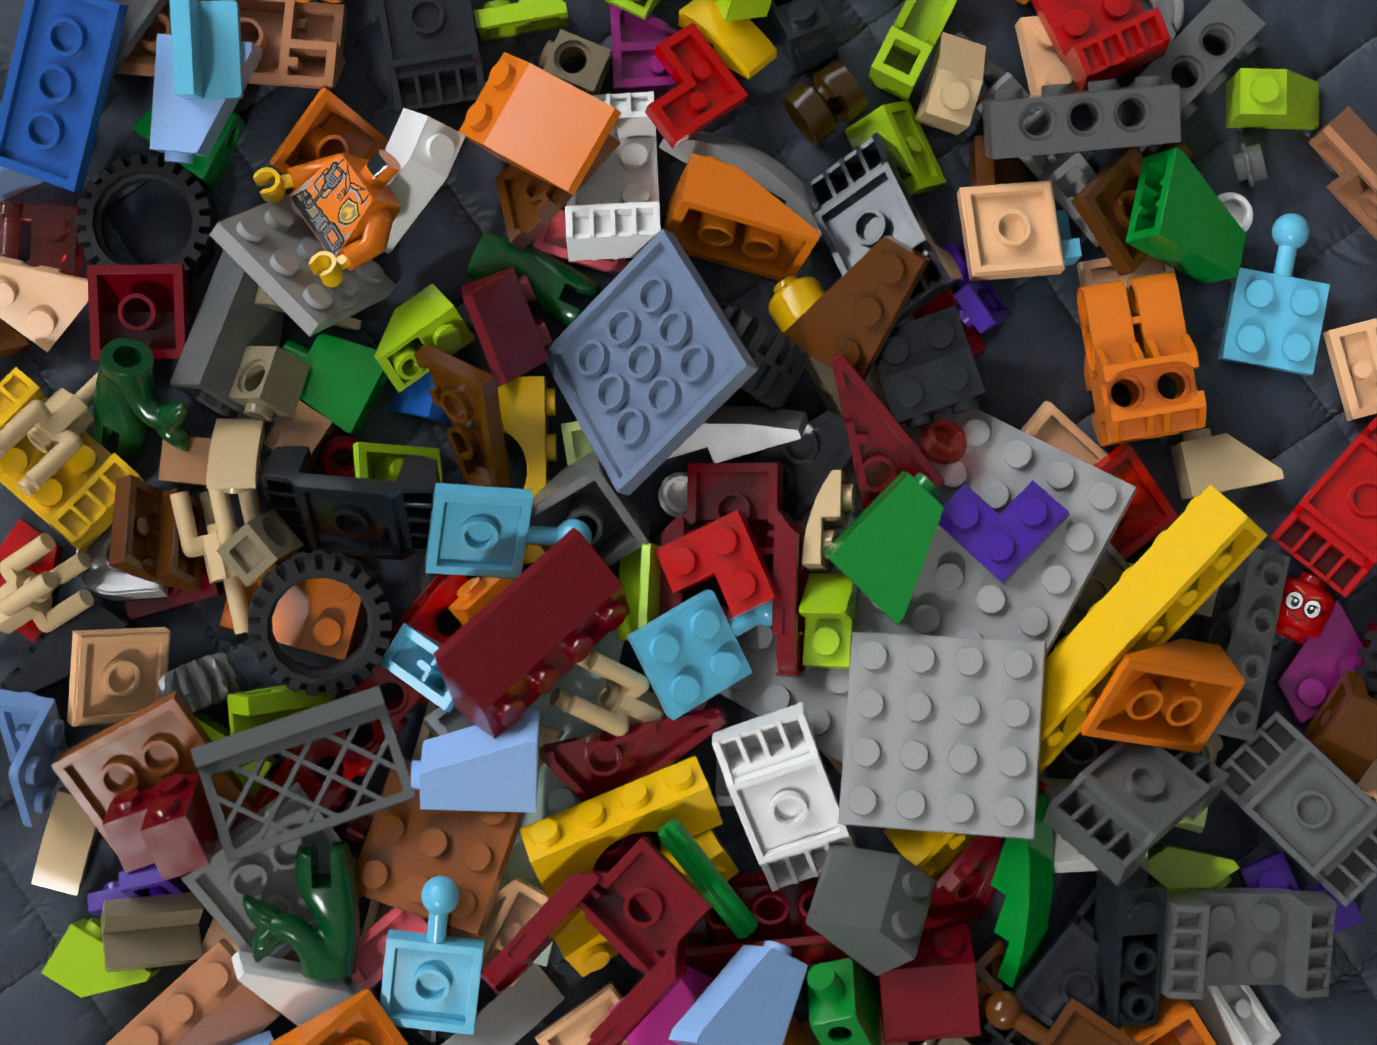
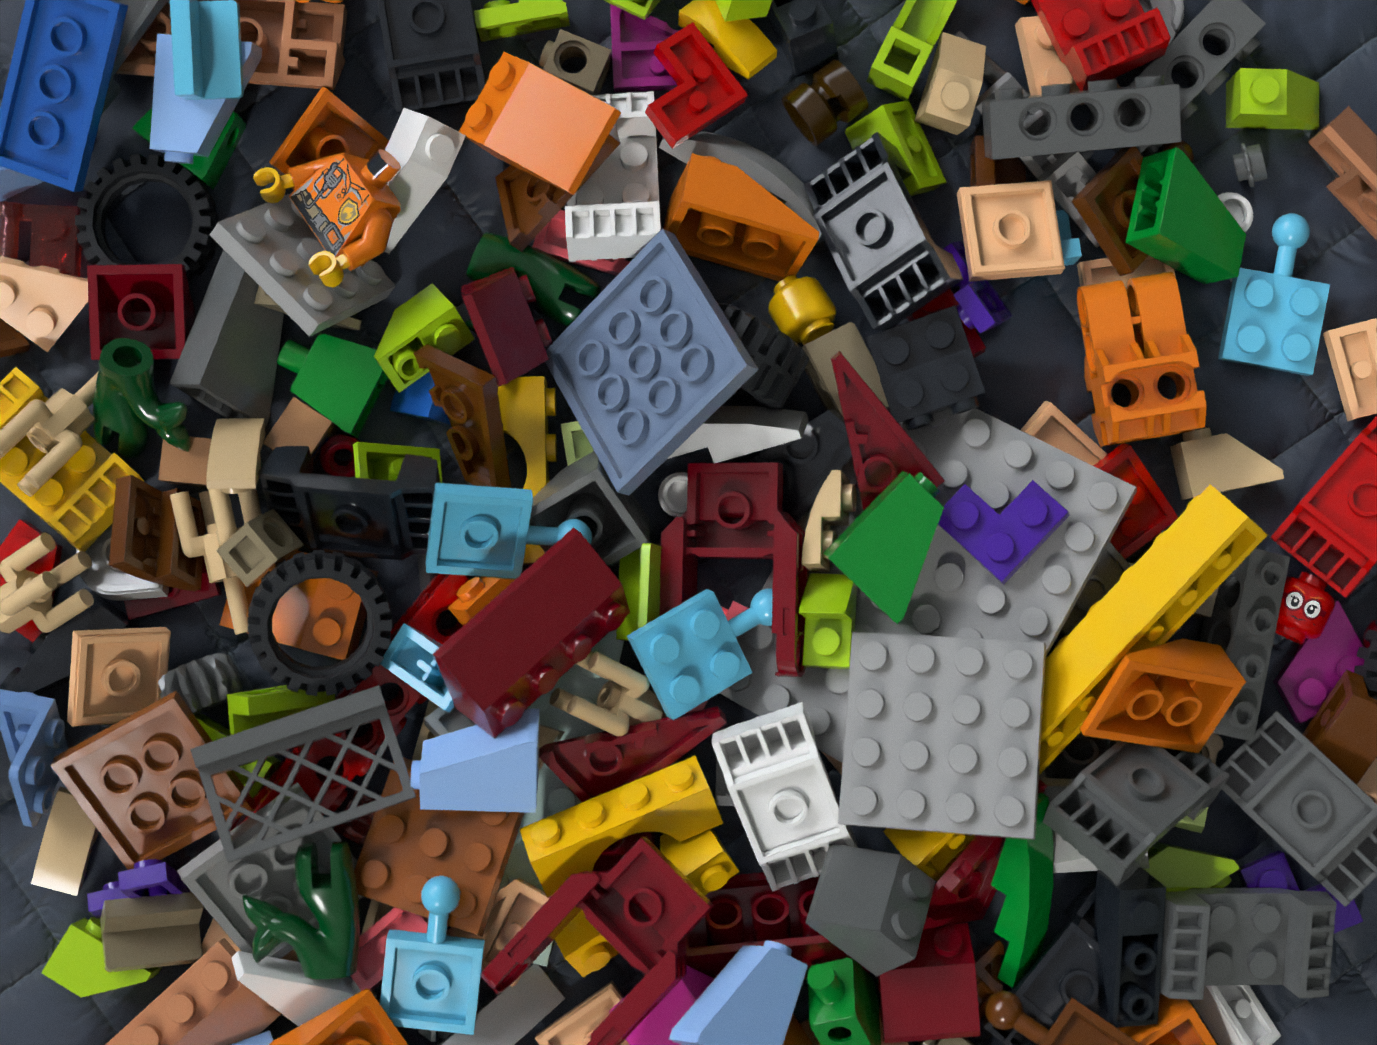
(163, 827): dark red brick -> none
(269, 382): dark tan brick -> none
(707, 878): green axle -> none
(725, 551): red plate -> none
(861, 306): reddish brown wing -> none
(943, 442): clear red plate -> none

